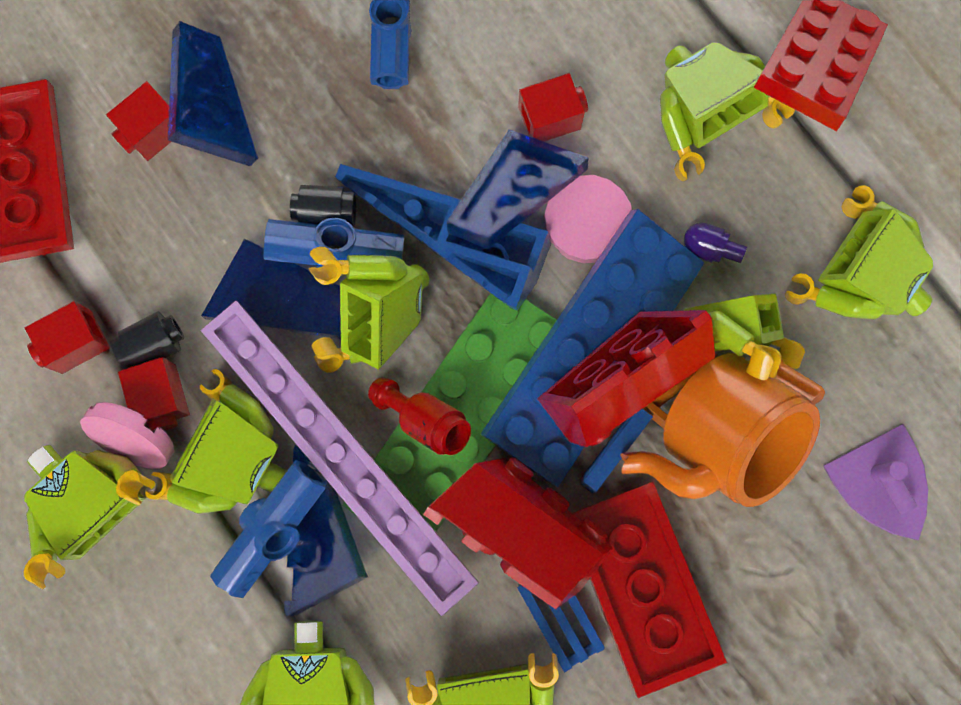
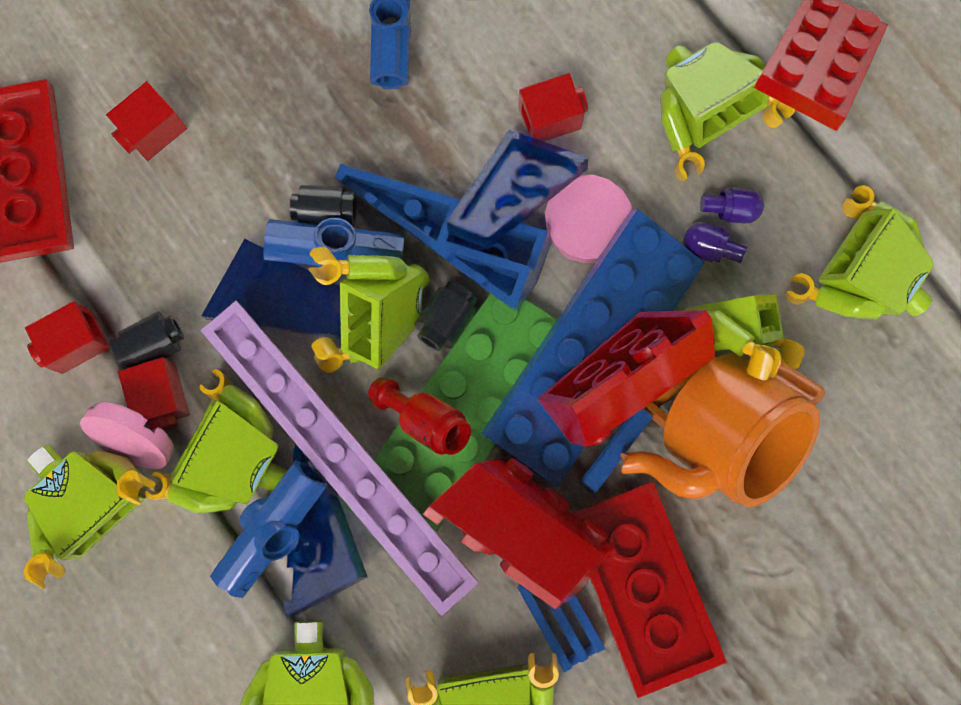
(204, 98): clear blue wing -> none
(446, 316): none -> black brick
(734, 205): none -> dark purple cylinder
(884, 483): medium lavender shield -> none

